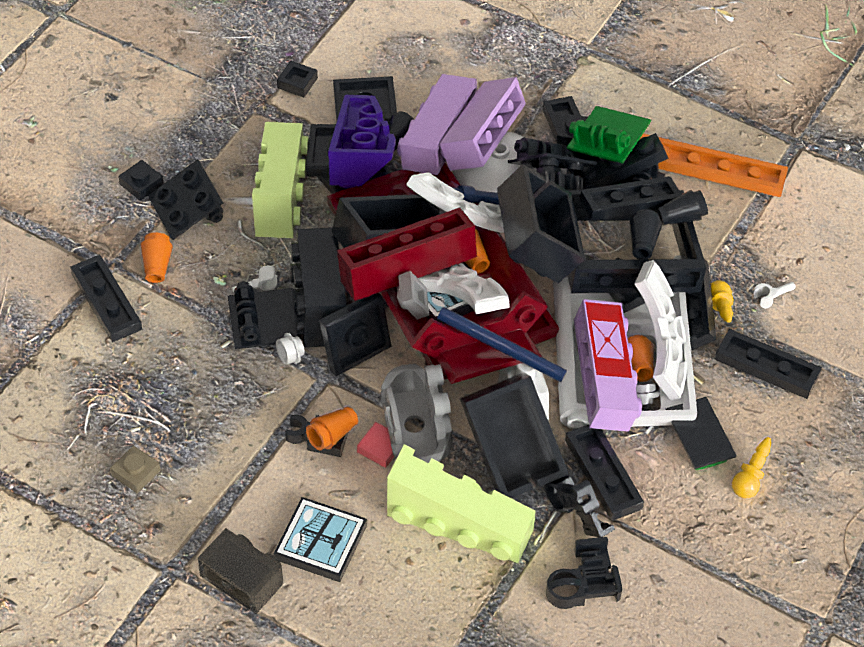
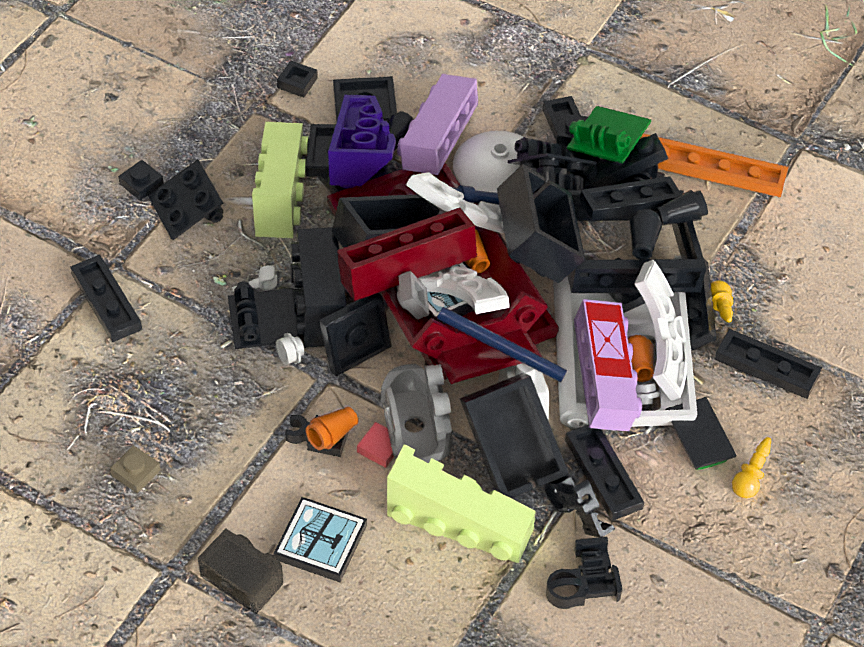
(156, 255): orange cone -> none
(482, 124): lavender brick -> none
(766, 290): white hand -> none

